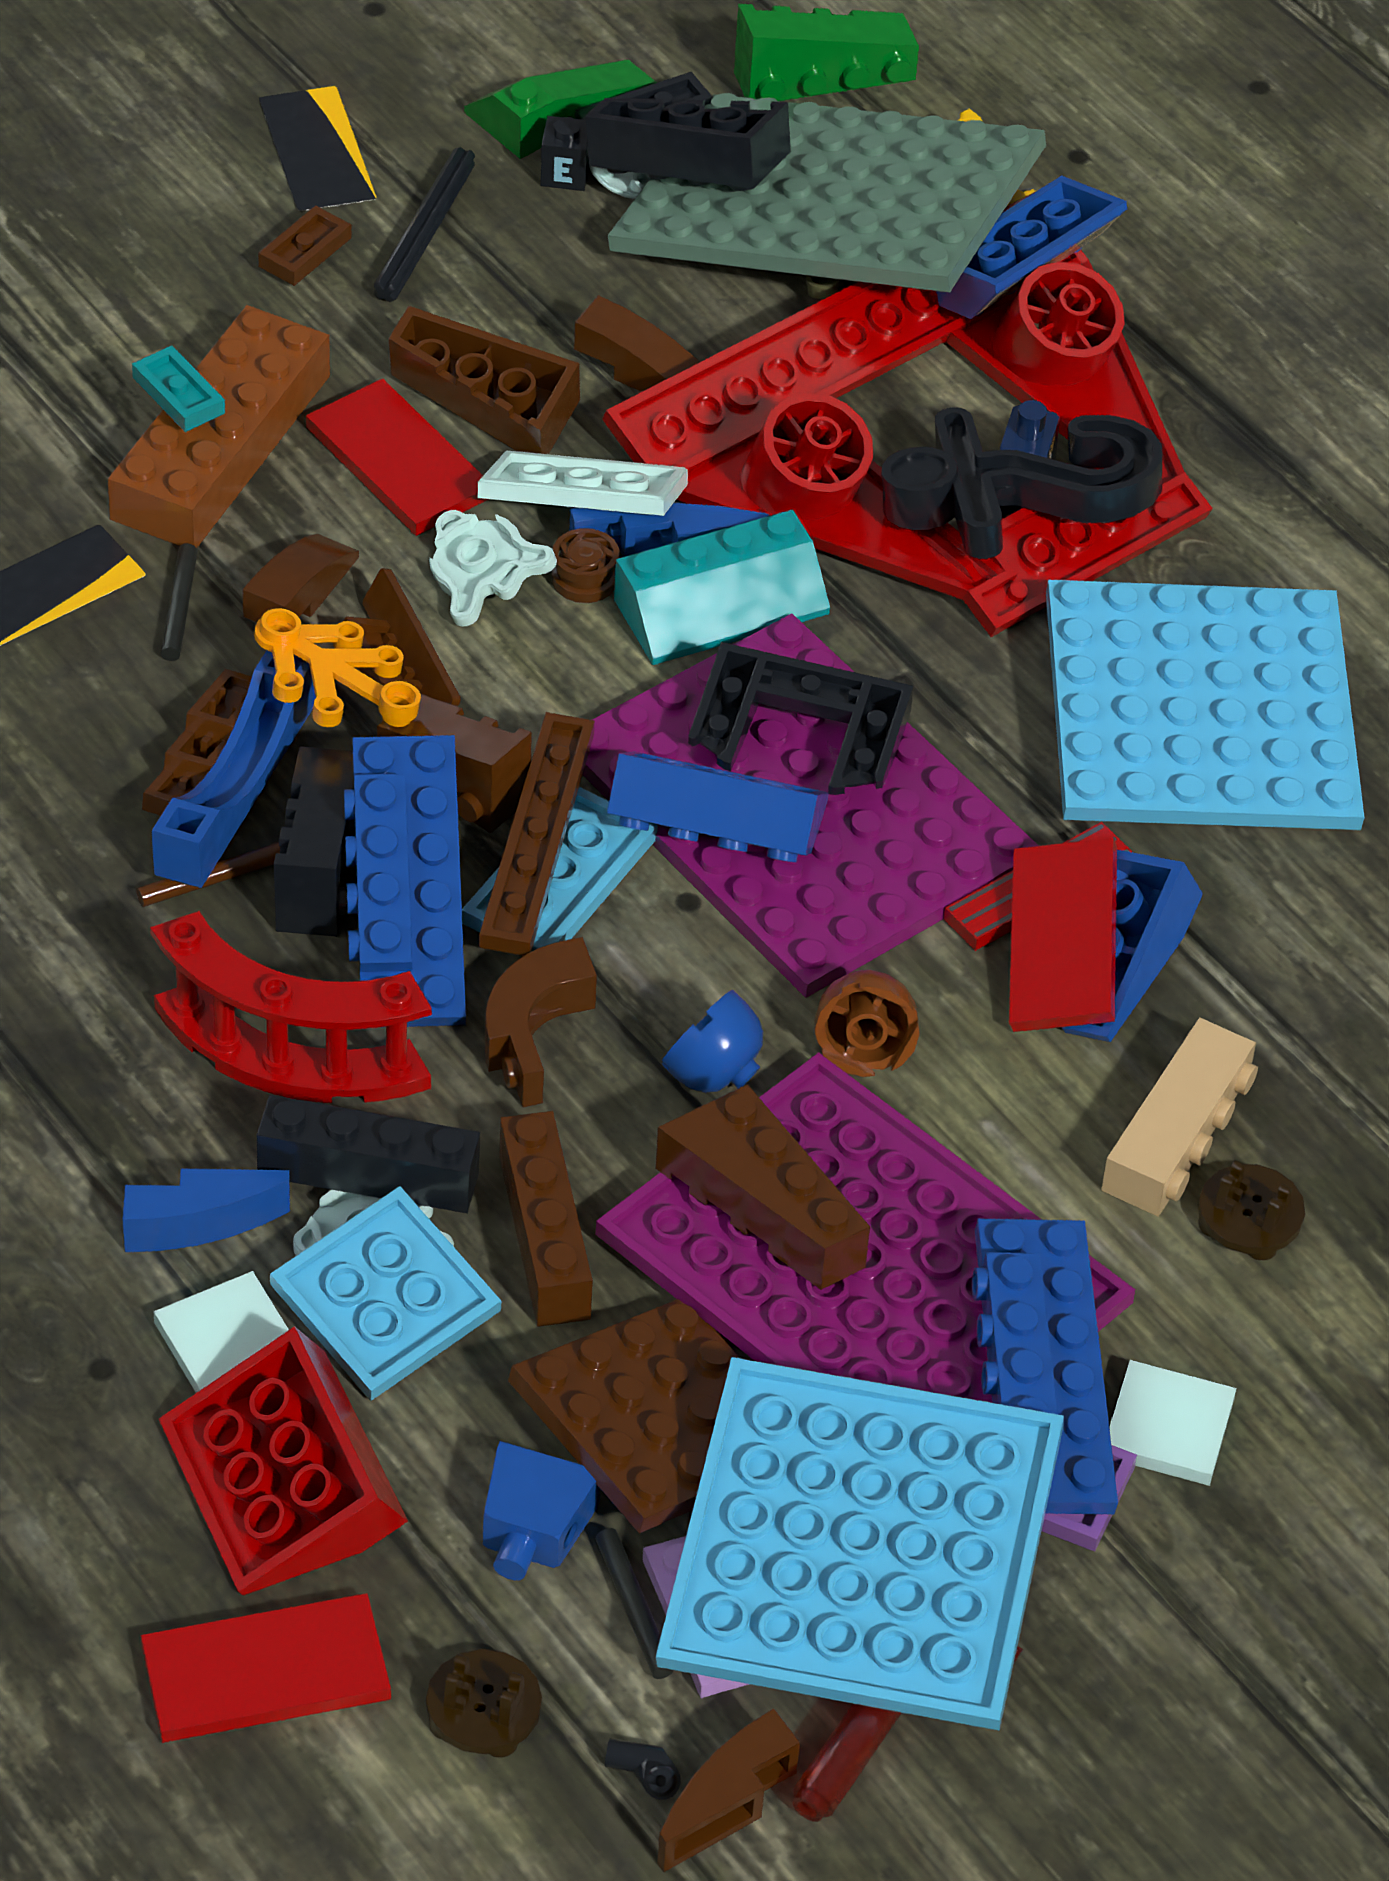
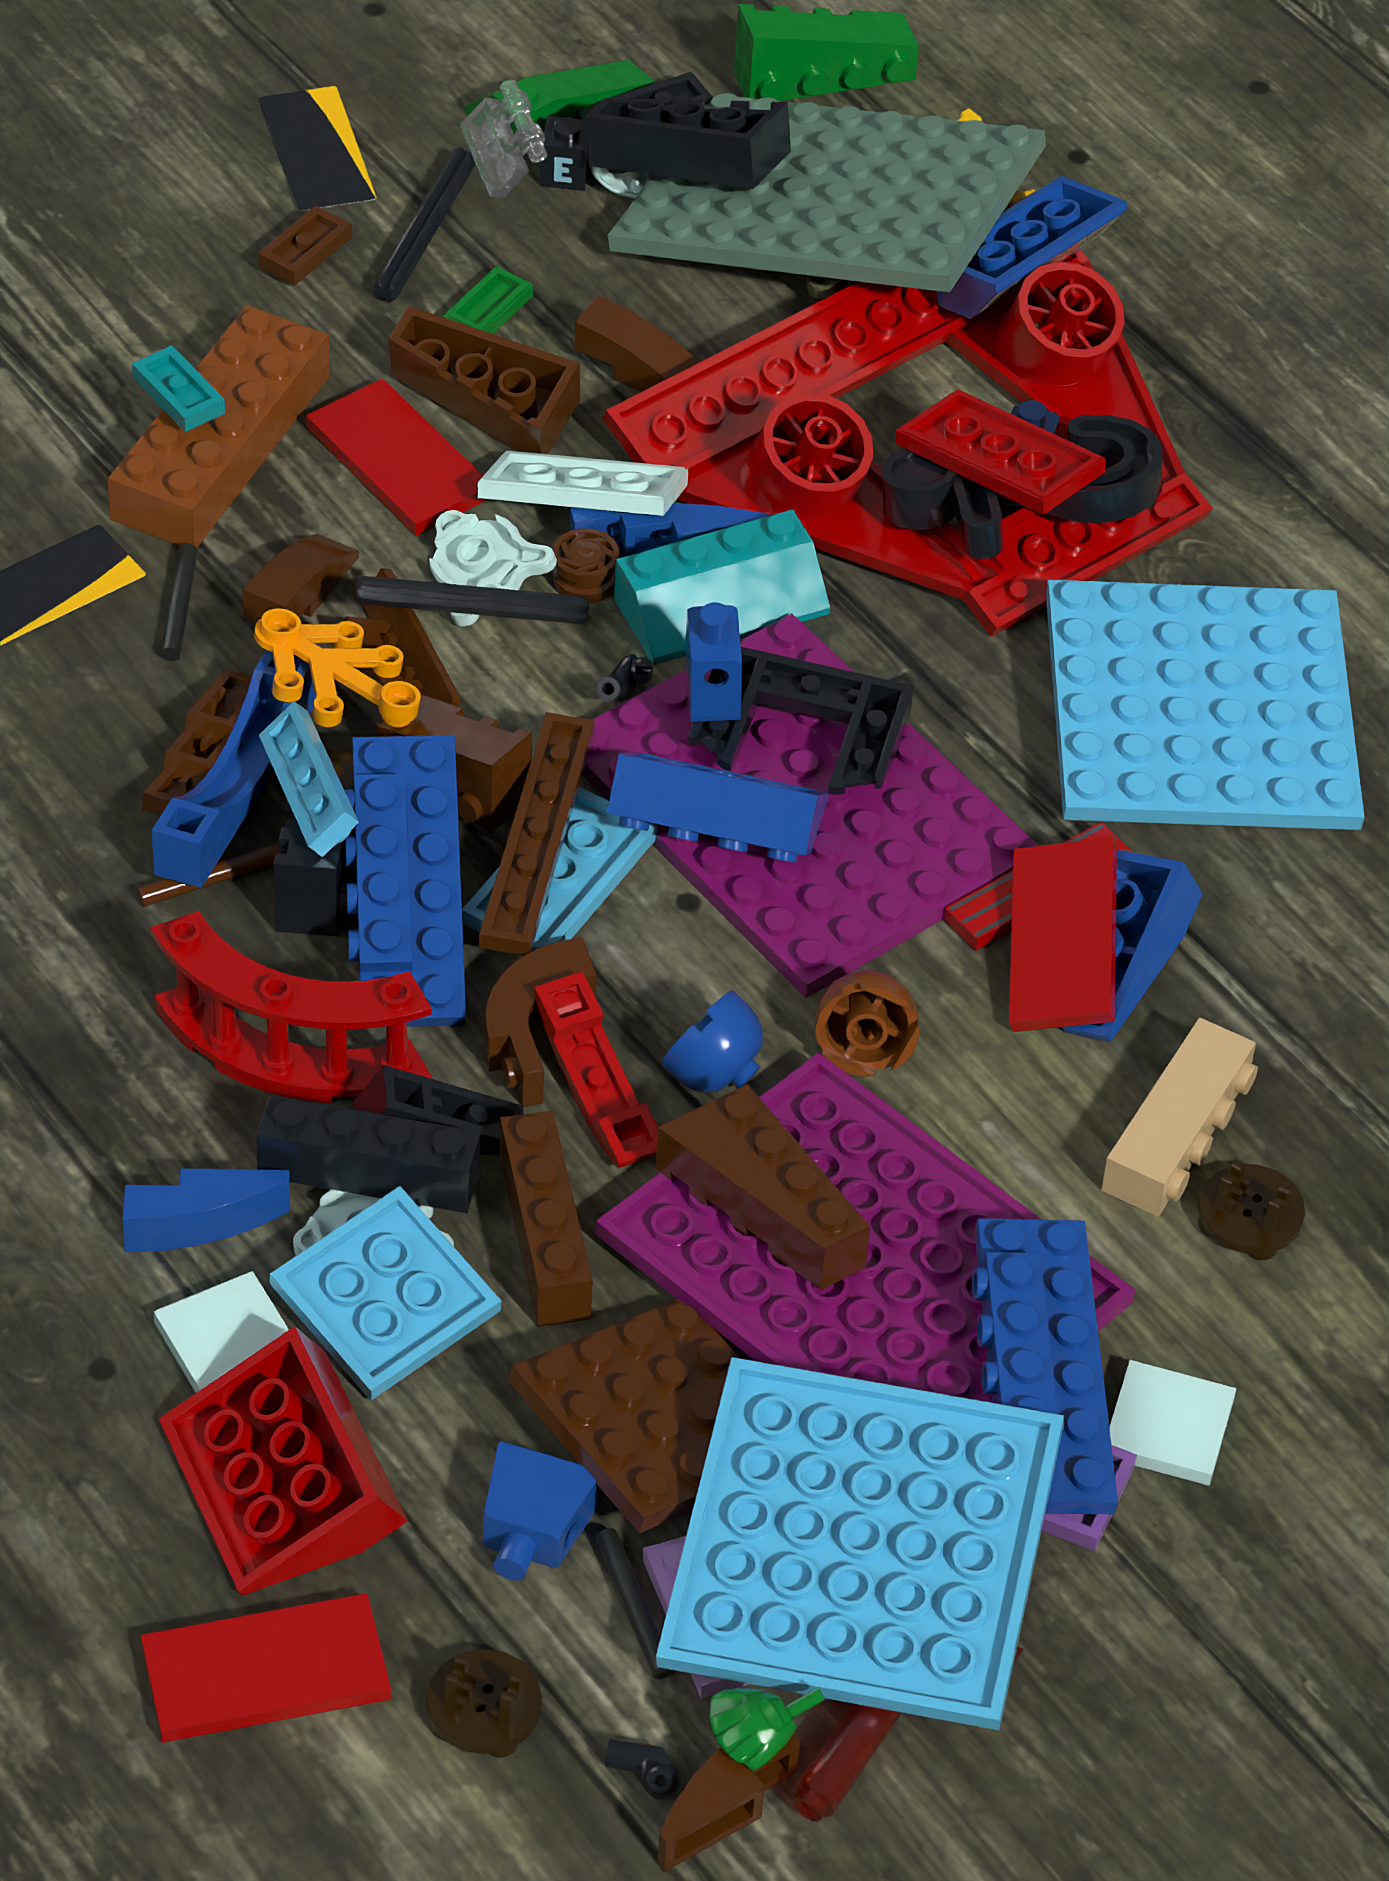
(308, 779): none -> medium azure plate
(432, 1101): none -> black slope
(470, 599): none -> black axle
(491, 301): none -> green tile
(492, 141): none -> clear plate
(593, 1070): none -> red slope
(624, 677): none -> black arm
(710, 644): none -> blue torso
(755, 1723): none -> green piece
(1000, 451): none -> red tile

